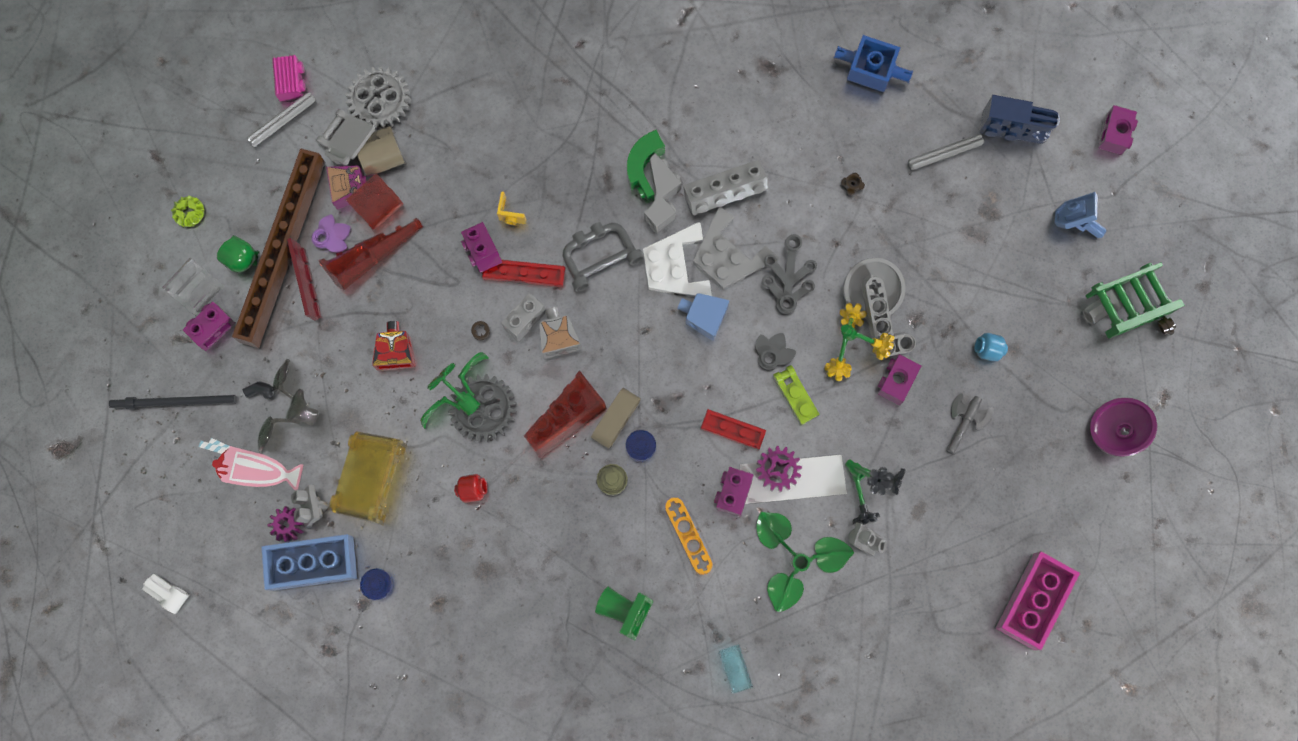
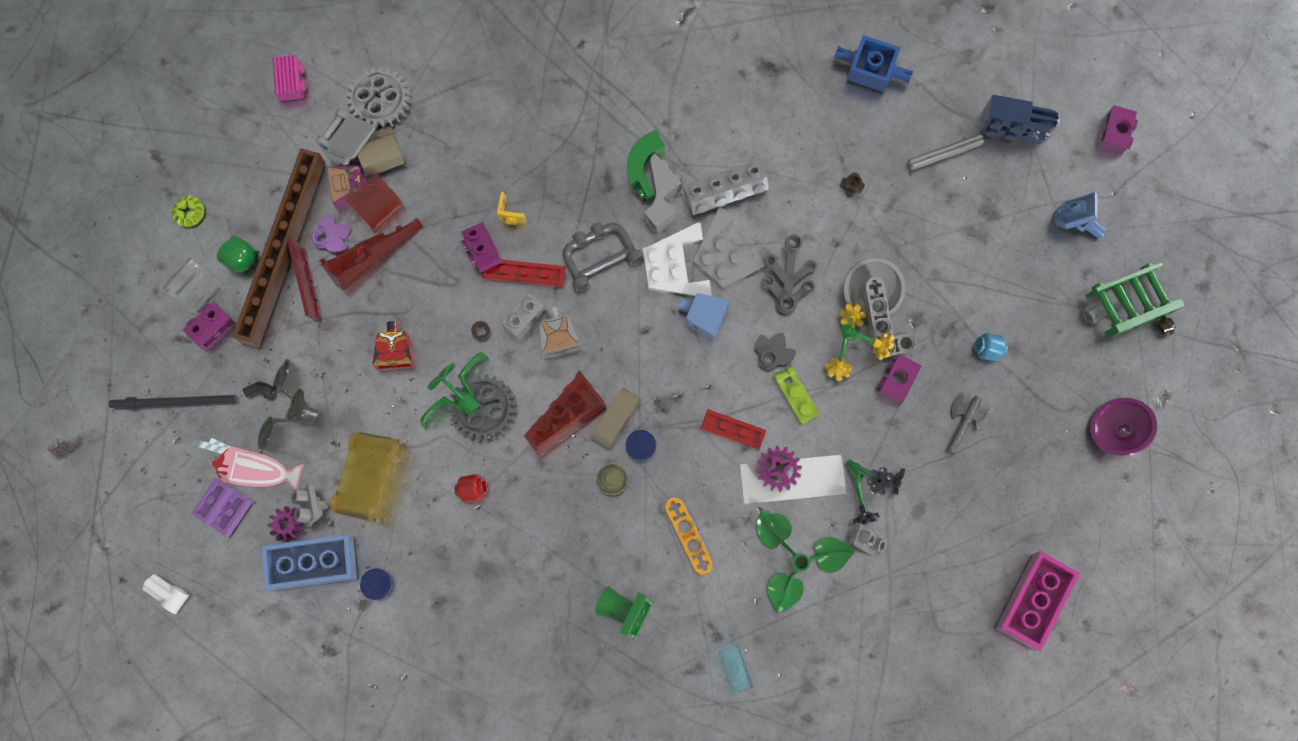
(221, 507): none -> medium lavender slope
(281, 119): light grey axle -> none
(734, 491): magenta brick -> none

